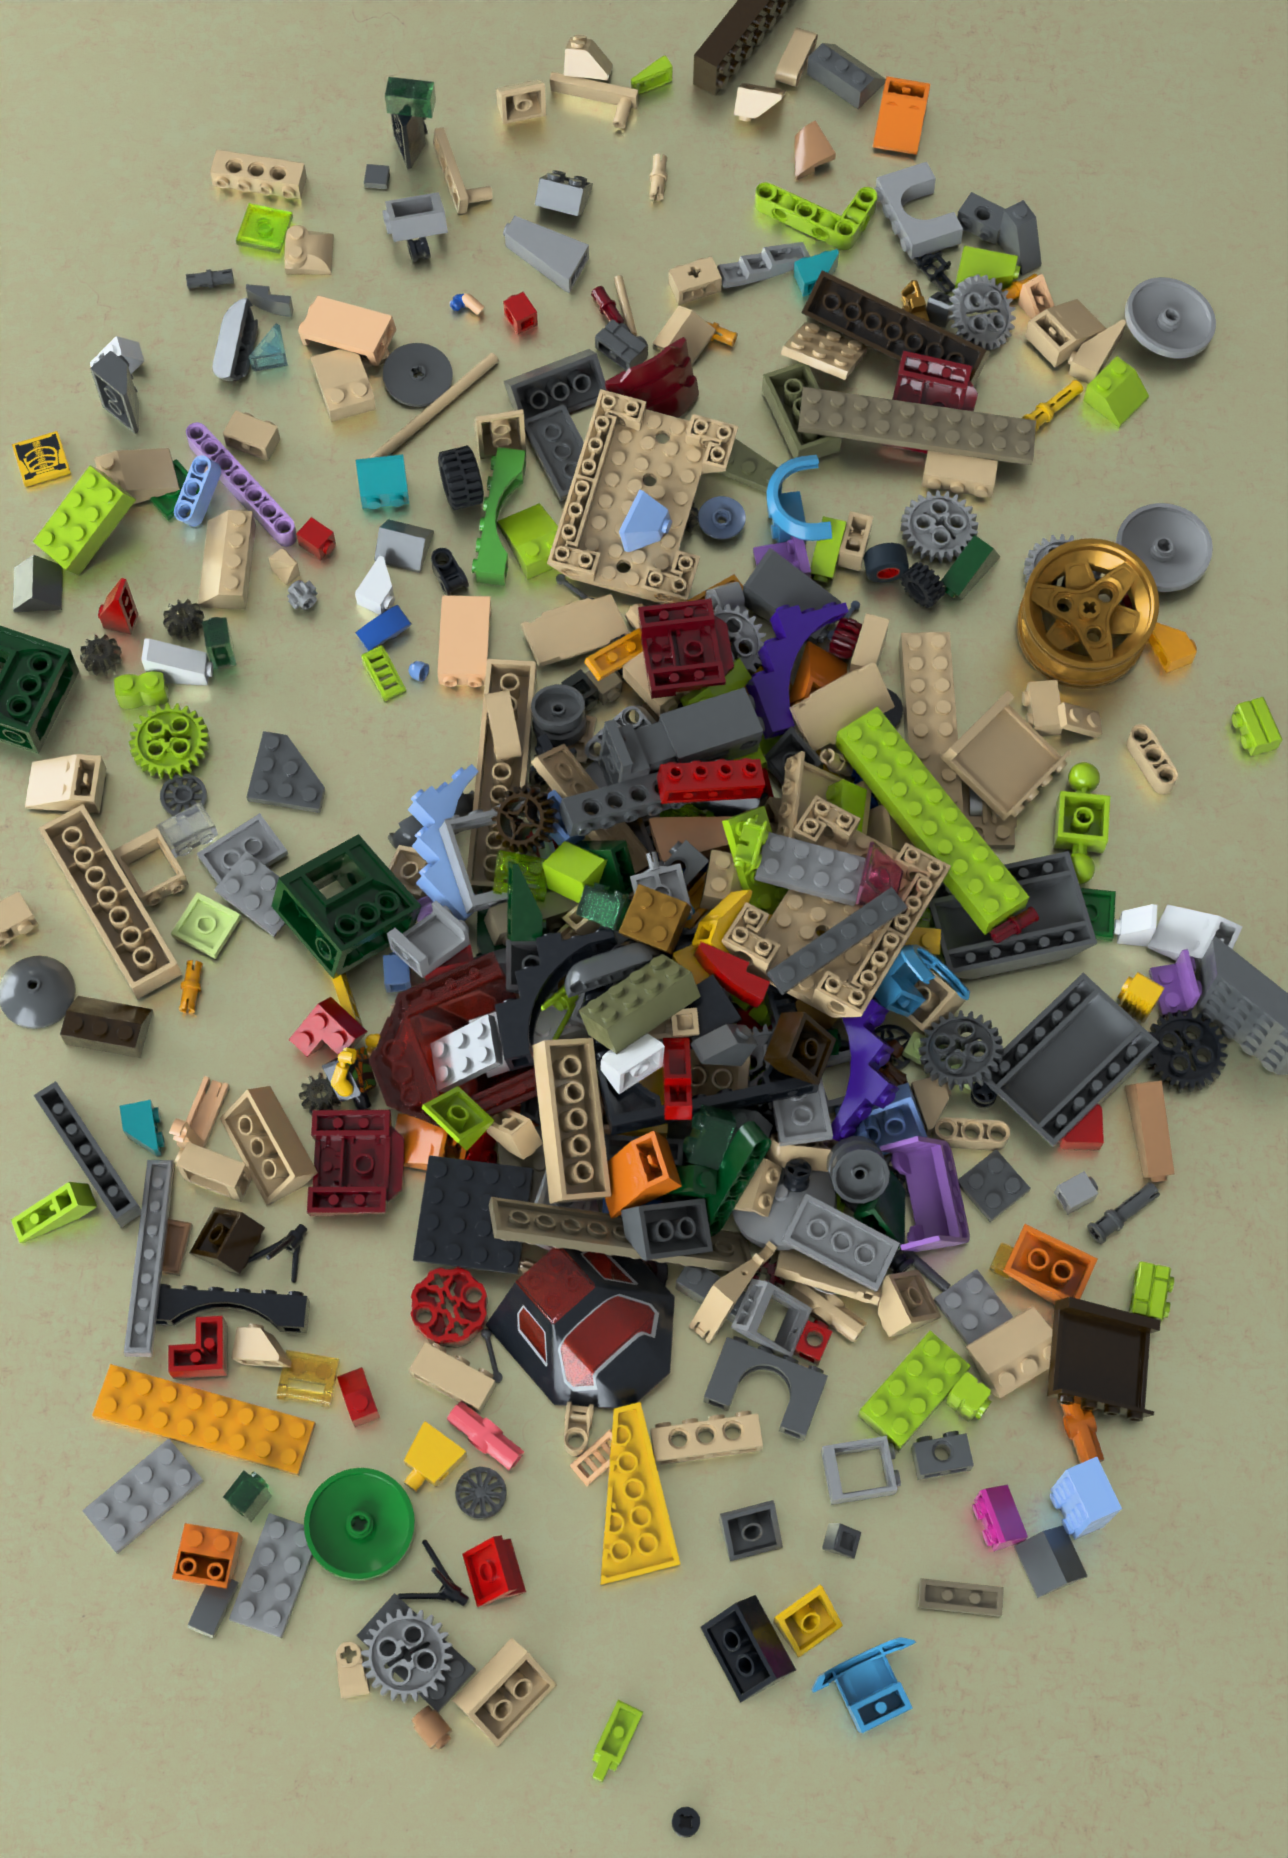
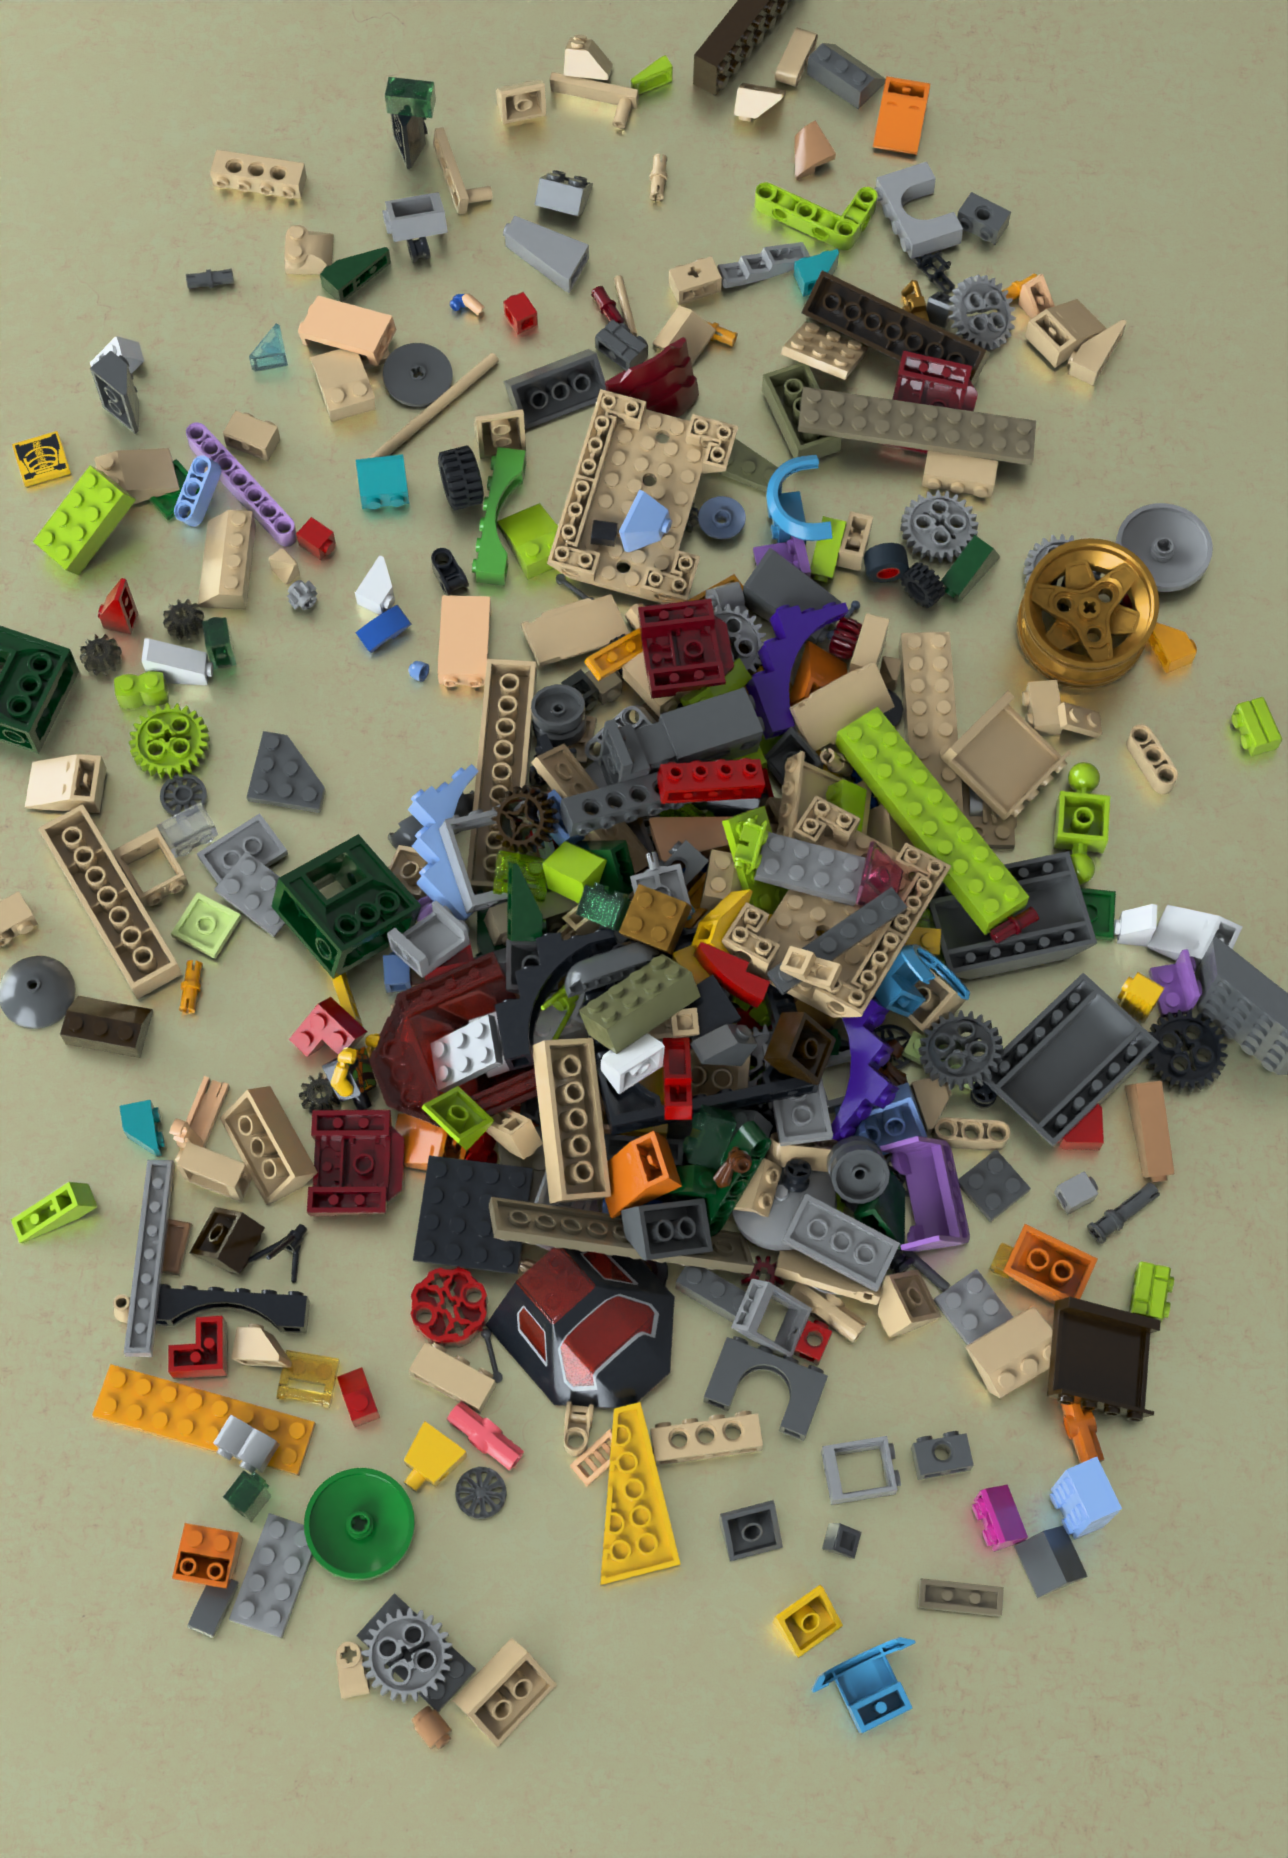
(37, 585): dark grey slope -> none
(88, 1154): dark grey brick -> none
(121, 1314): none -> tan cone
(142, 1496): light grey plate -> none
(235, 342): brick -> none
(245, 1444): none -> light grey brick
(262, 298): dark grey slope -> none
(264, 228): clear neon green plate -> none
(353, 272): none -> dark green slope
(376, 176): dark grey tile -> none
(376, 659): lime slope -> none
(403, 545): slope -> none
(448, 1590): black plant -> none
(493, 1571): red bracket -> none
(503, 725): tan beam -> none
(556, 446): dark grey plate -> none
(603, 533): none -> black slope
(615, 1738): lime hinge -> none
(683, 1820): black wheel -> none
(725, 1294): tan hinge -> none
(737, 1161): none -> reddish brown piece
(748, 1648): black slope -> none
(811, 969): none -> tan slope
(890, 671): none -> tan slope
(914, 1390): lime brick -> none
(969, 1397): lime brick -> none
(989, 263): lime slope -> none
(1020, 236): dark grey slope -> none
(1045, 411): yellow pin -> none
(1116, 392): lime slope -> none
(1170, 317): light grey dish -> none

